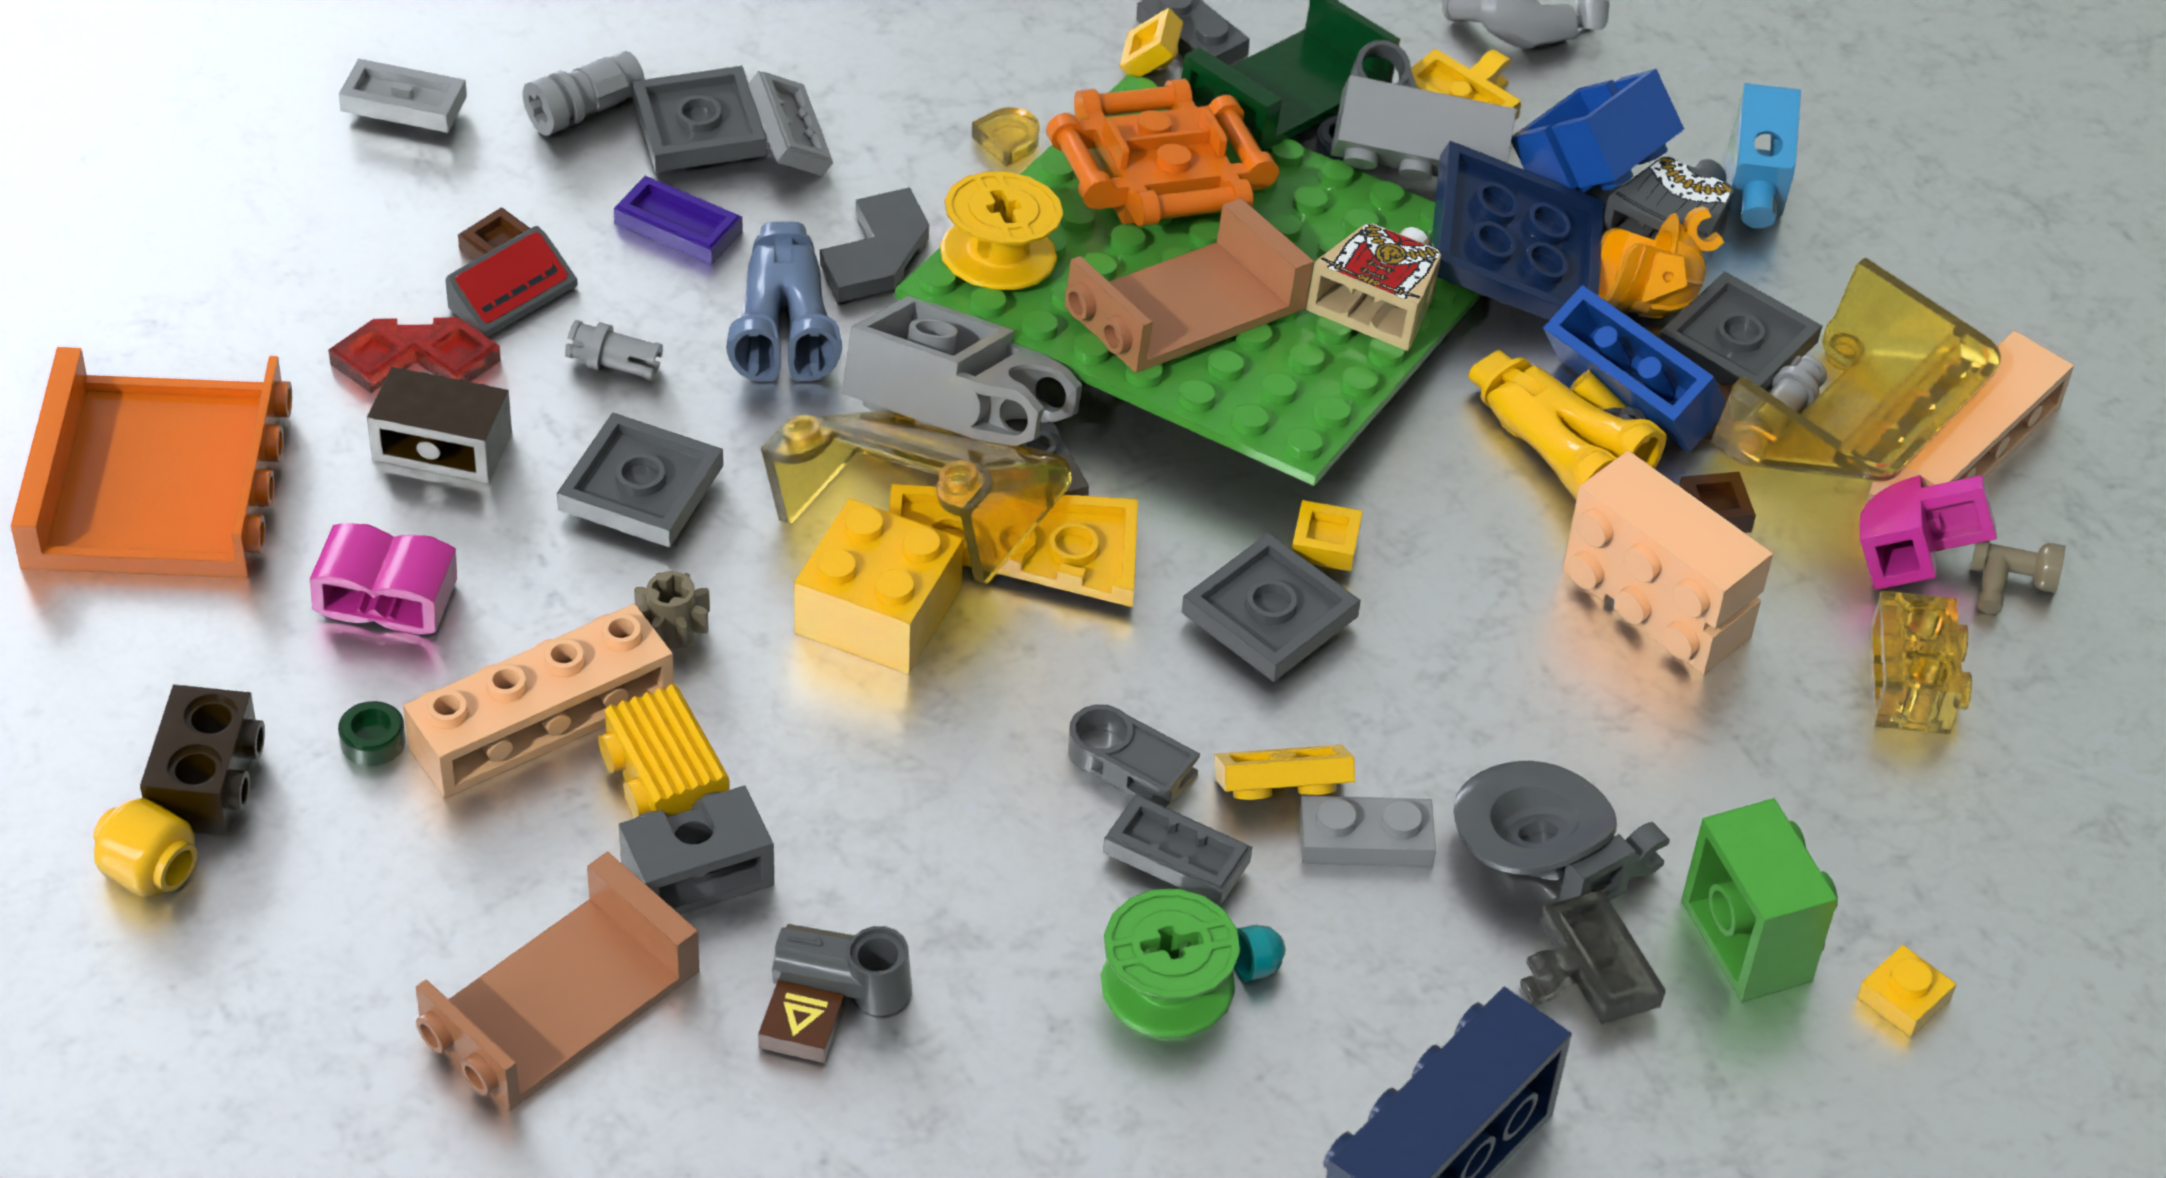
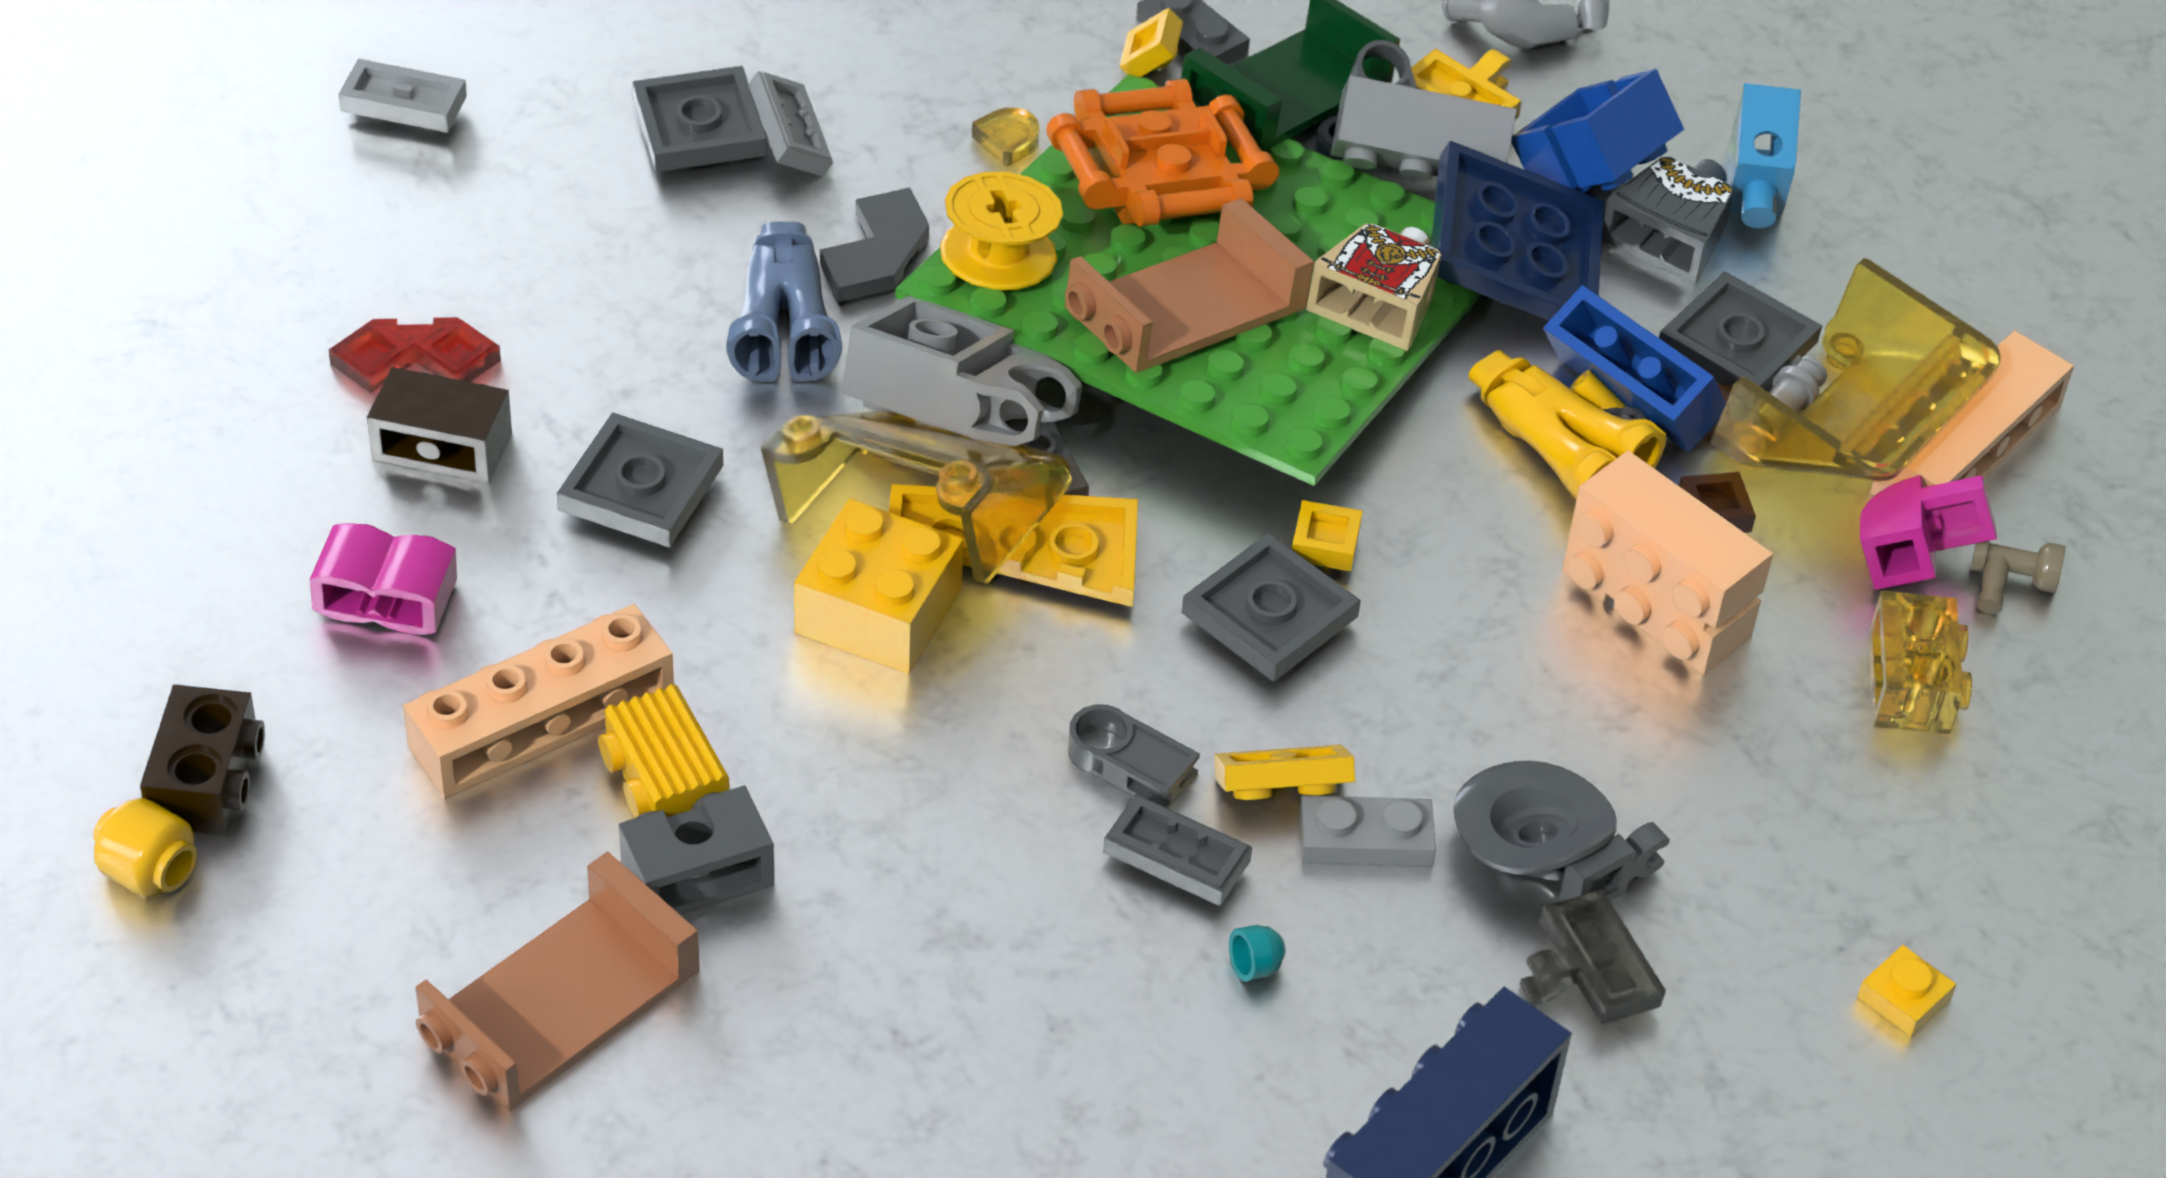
(149, 472): orange panel -> none
(372, 733): dark green tile -> none
(490, 233): reddish brown tile -> none
(509, 282): slope -> none
(590, 88): light grey axle -> none
(603, 347): light grey pin -> none
(674, 607): dark tan gear -> none
(678, 220): dark purple tile -> none
(801, 1021): reddish brown tile -> none
(863, 966): dark grey piece -> none
(1169, 963): bright green piece -> none
(1657, 273): light orange helmet -> none
(1759, 899): bright green brick -> none

